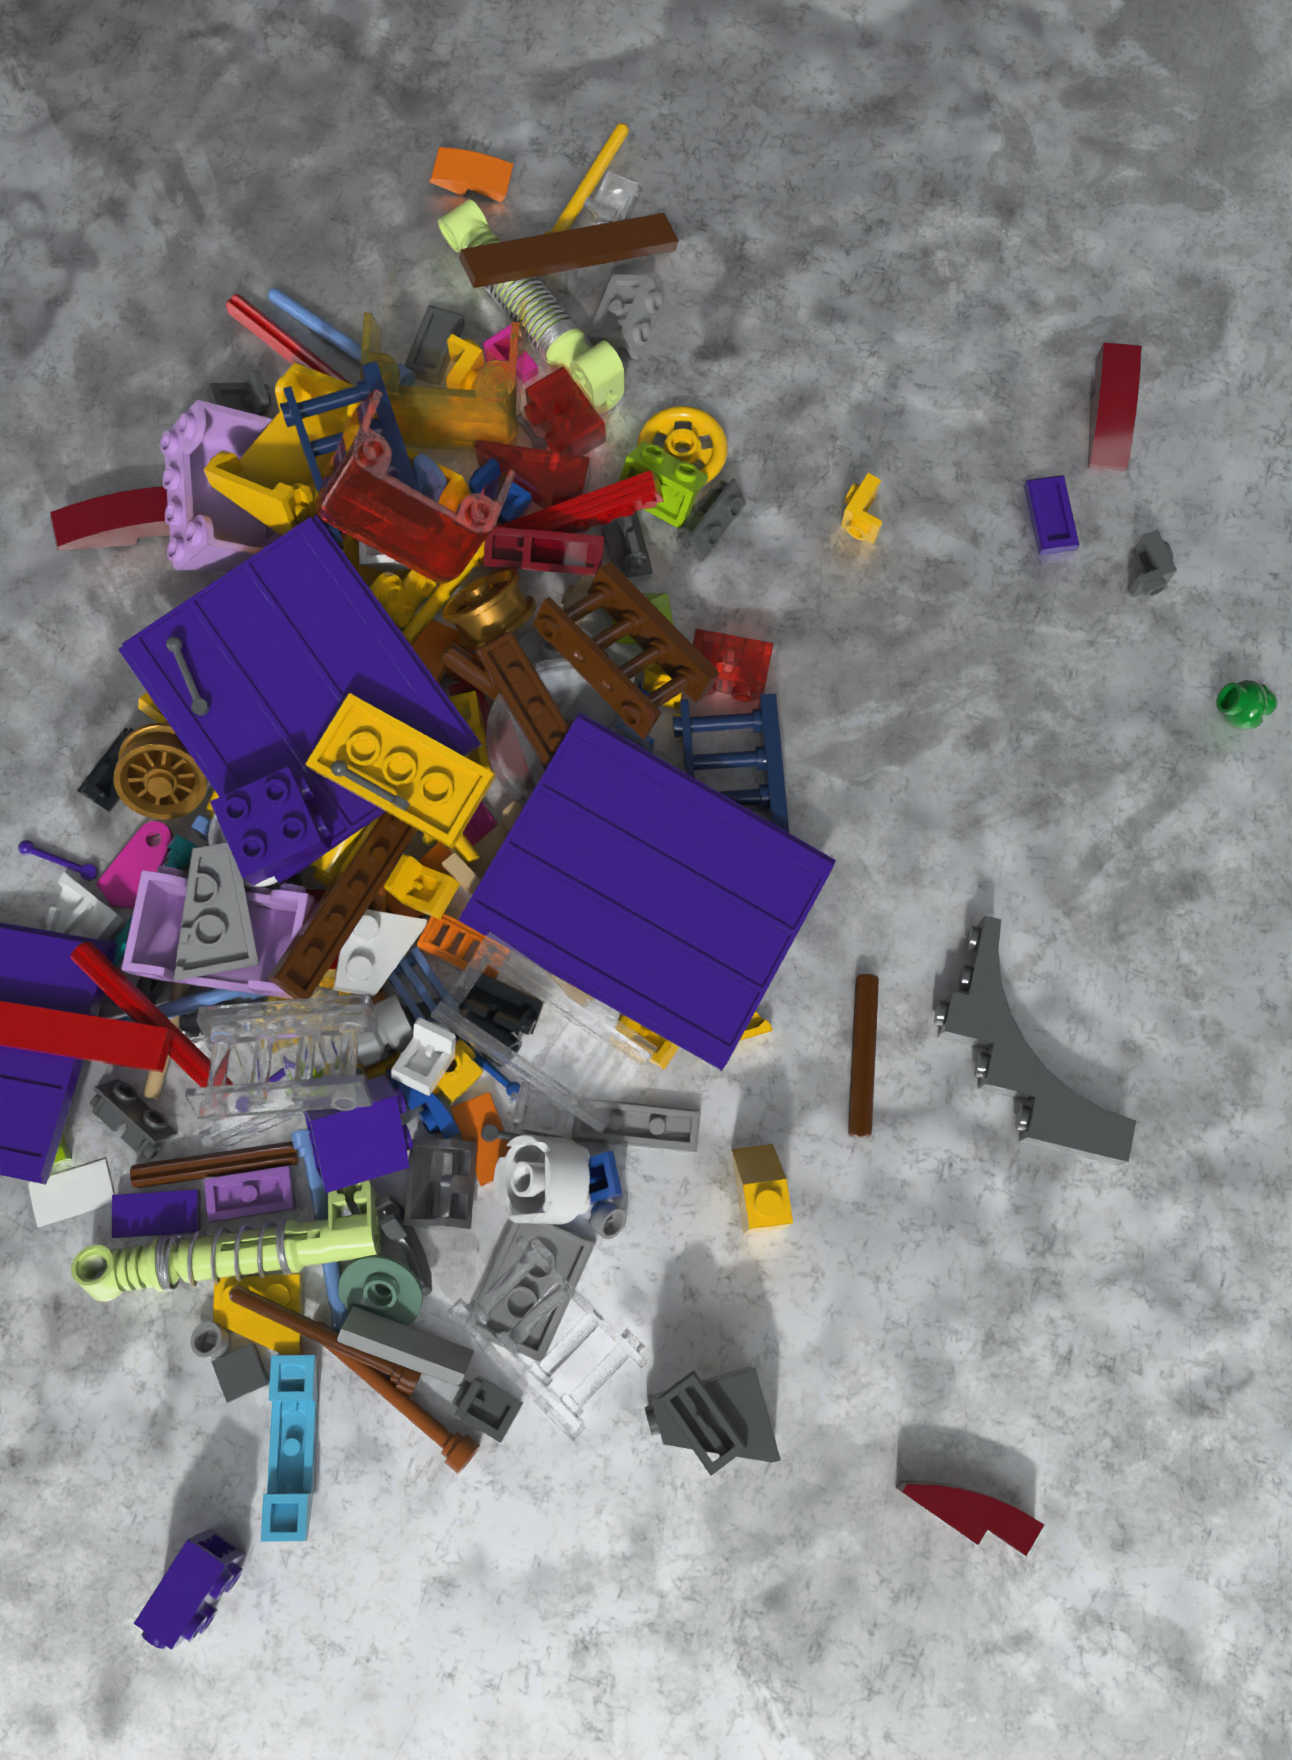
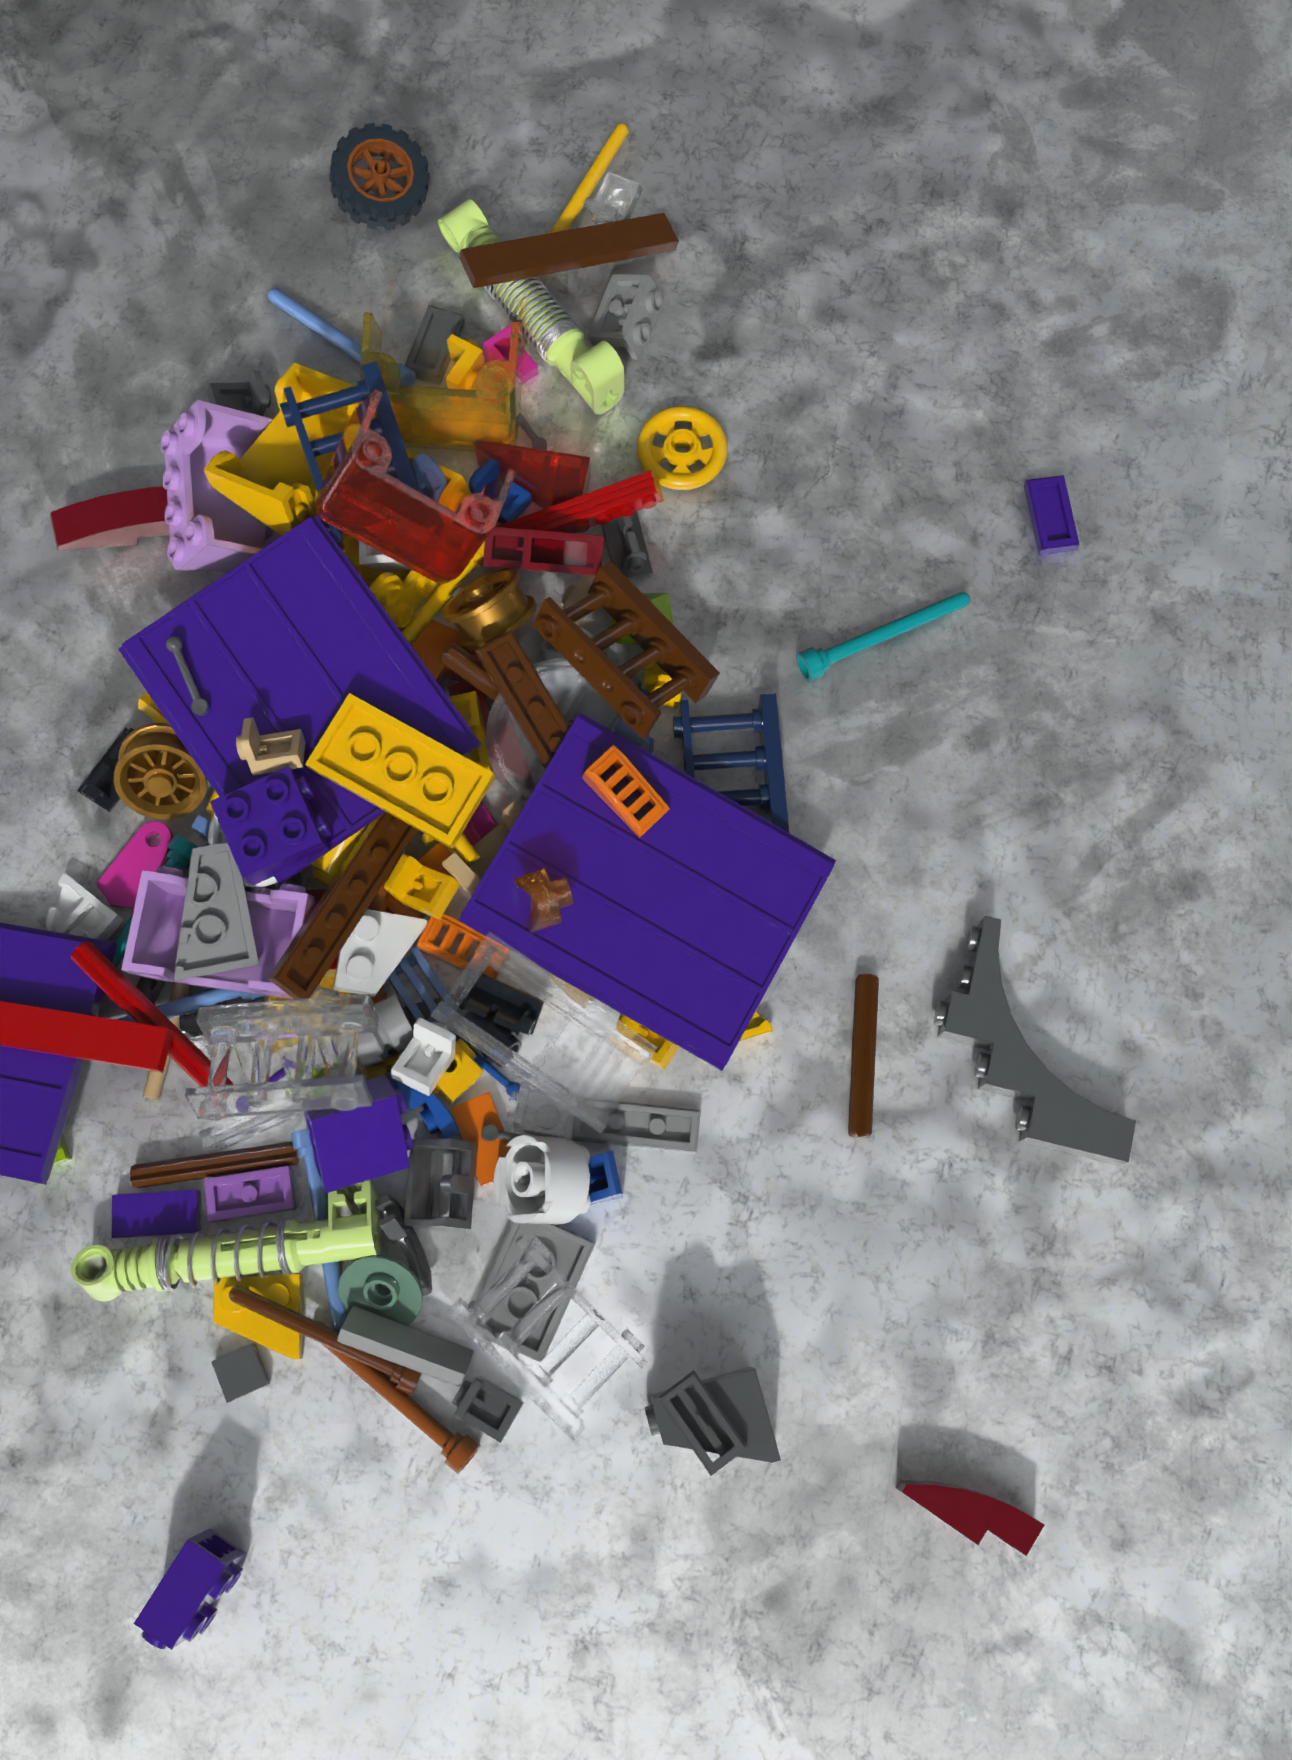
(71, 1193): white sticker -> none
(87, 871): dark purple hinge -> none
(119, 1104): dark grey hinge -> none
(205, 1349): light grey hinge -> none
(270, 751): none -> tan bracket
(276, 336): red axle -> none
(291, 1449): medium azure slope -> none
(340, 768): dark grey hinge -> none
(391, 146): none -> black wheel
(471, 170): orange slope -> none
(545, 898): none -> clear orange piece
(564, 414): clear red brick -> none
(607, 1219): light grey hinge -> none
(626, 769): none -> orange slope
(677, 479): lime bracket -> none
(722, 506): dark grey hinge -> none
(746, 655): clear red brick -> none
(761, 1189): yellow slope -> none
(815, 662): none -> teal piece
(858, 501): yellow bracket -> none
(1114, 406): dark red slope -> none
(1156, 564): dark grey bracket -> none
(1246, 703): green animal -> none

